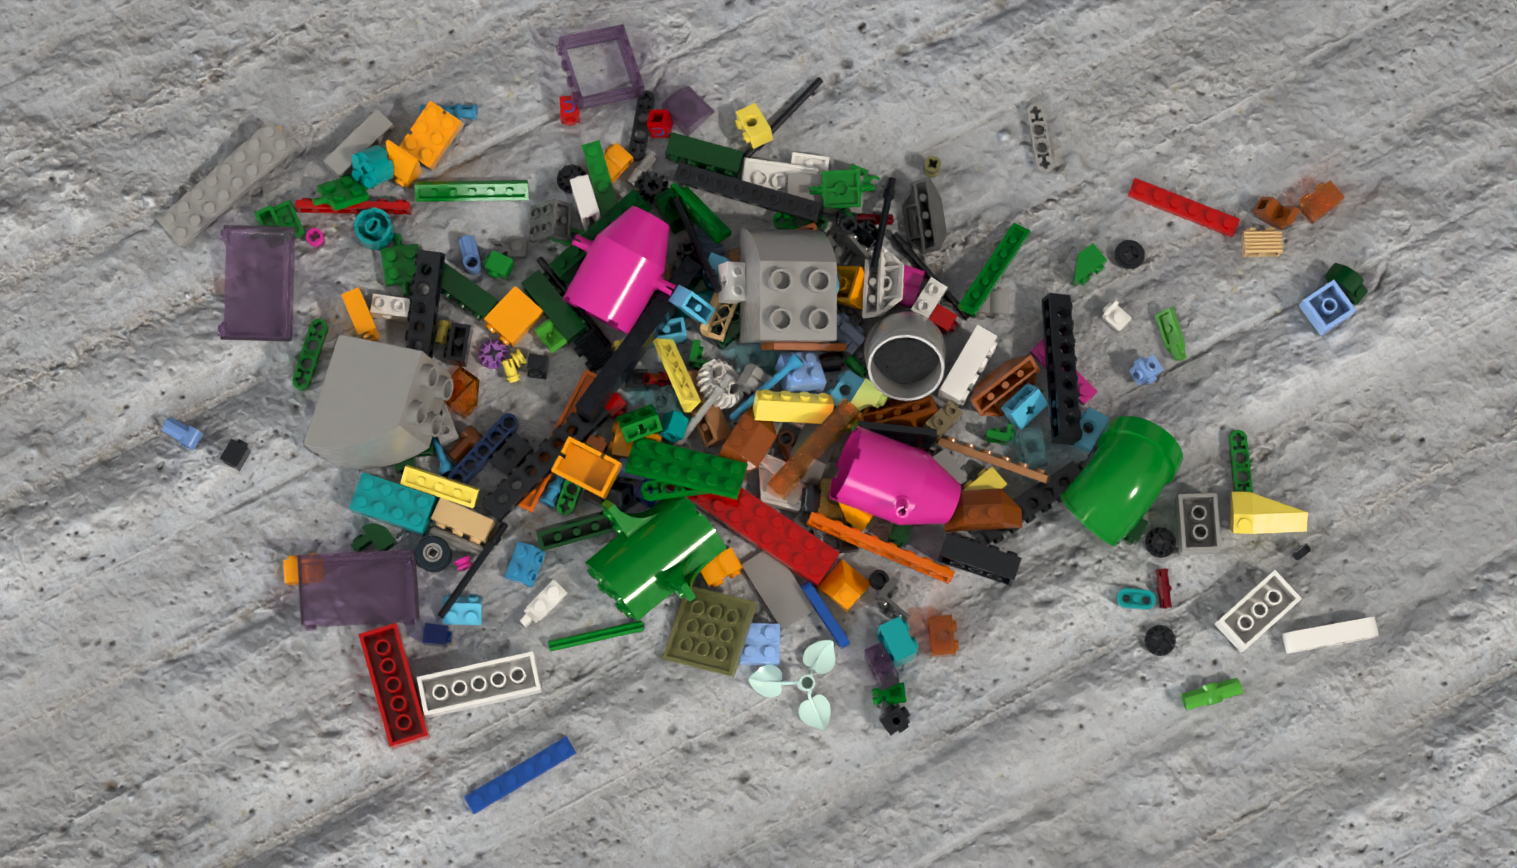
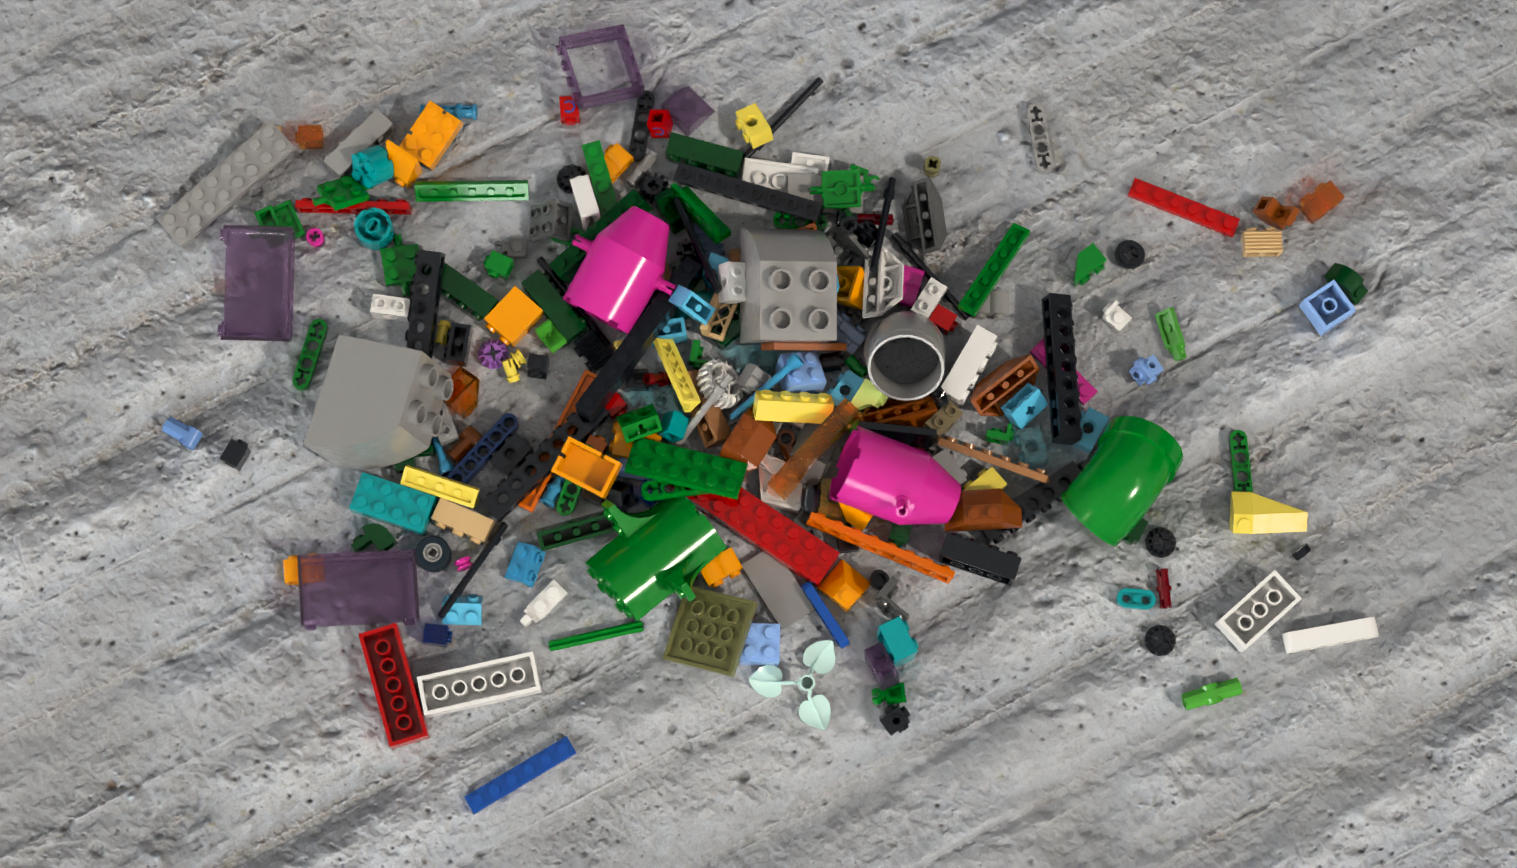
(310, 137): none -> clear orange brick
(360, 315): light orange brick -> none
(457, 541): light grey axle -> none
(470, 254): medium blue piece -> none
(938, 647): clear orange brick -> none
(939, 396): none -> black gear
(1197, 524): light grey brick -> none

